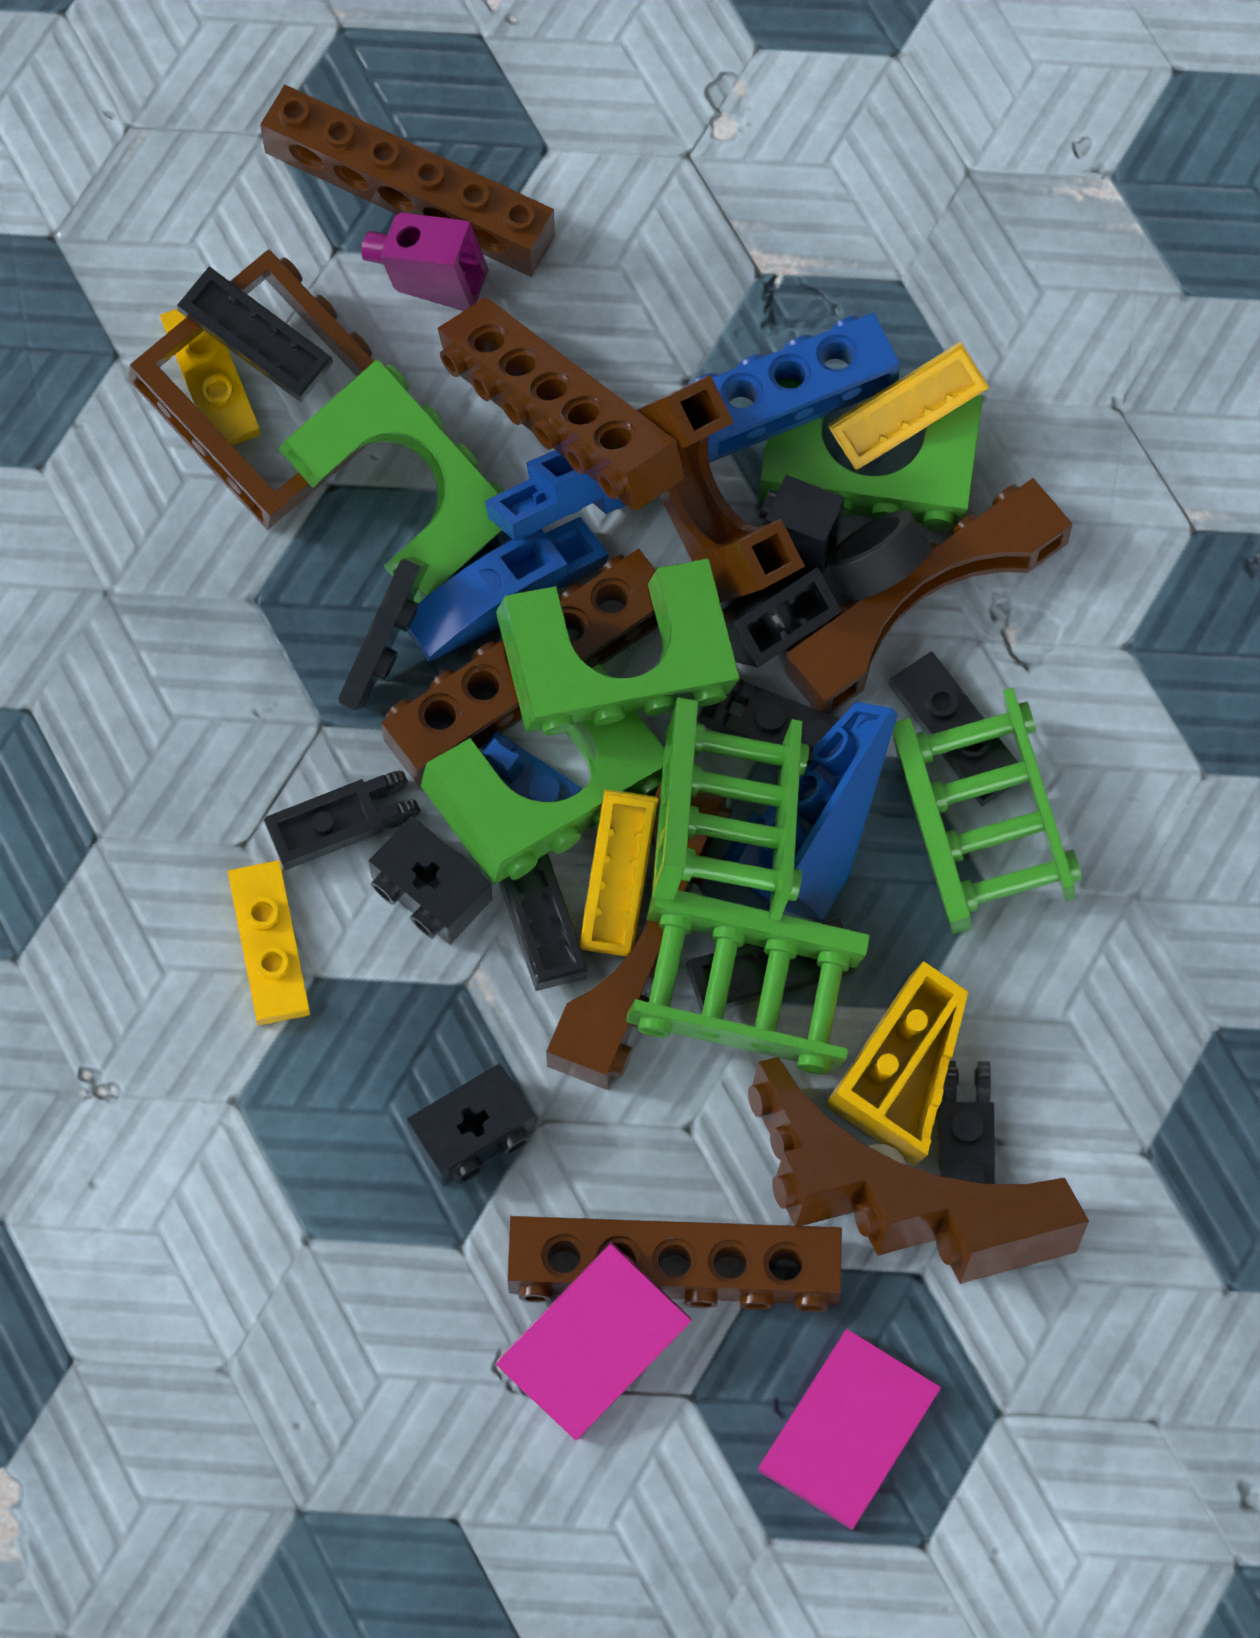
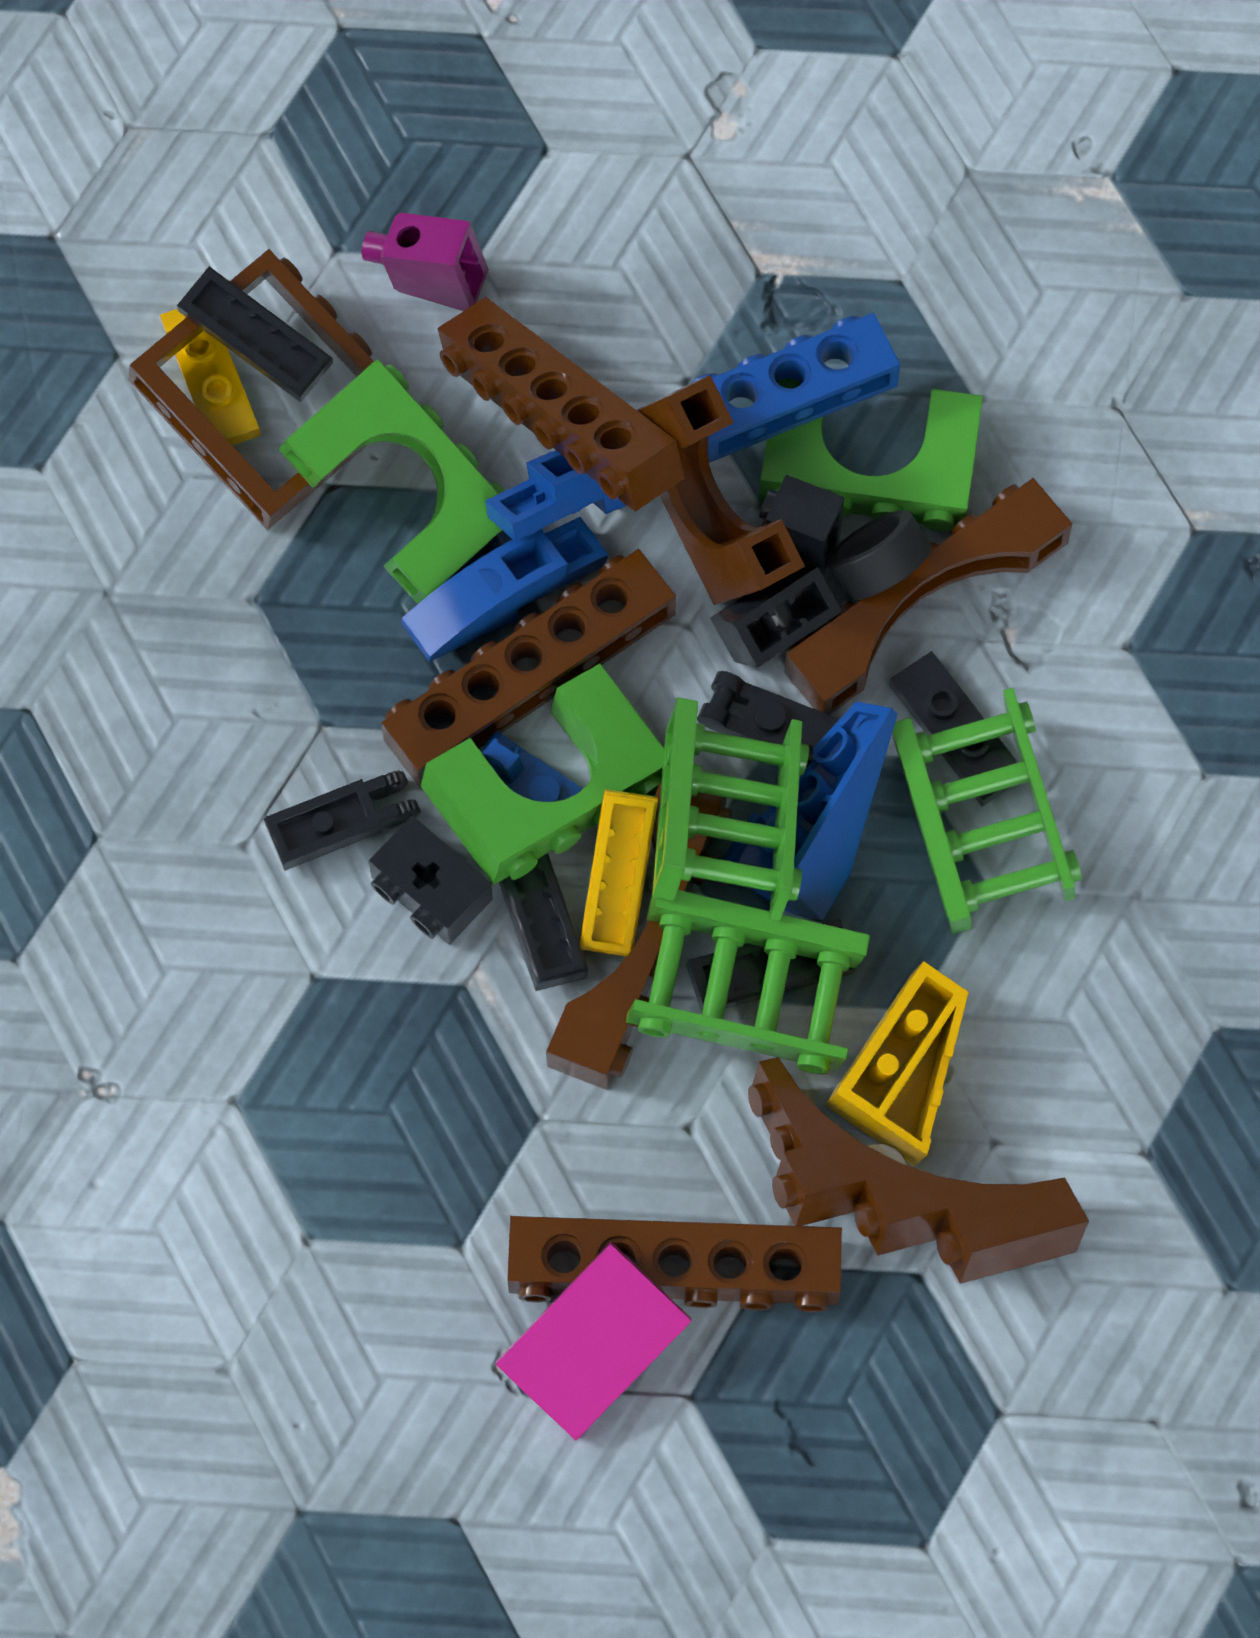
(268, 943): yellow plate -> none
(376, 653): black plate -> none
(405, 177): reddish brown brick -> none
(486, 1101): black brick -> none
(562, 690): bright green arch -> none
(849, 1429): dark pink tile -> none
(908, 406): yellow plate -> none
(967, 1129): black hinge -> none

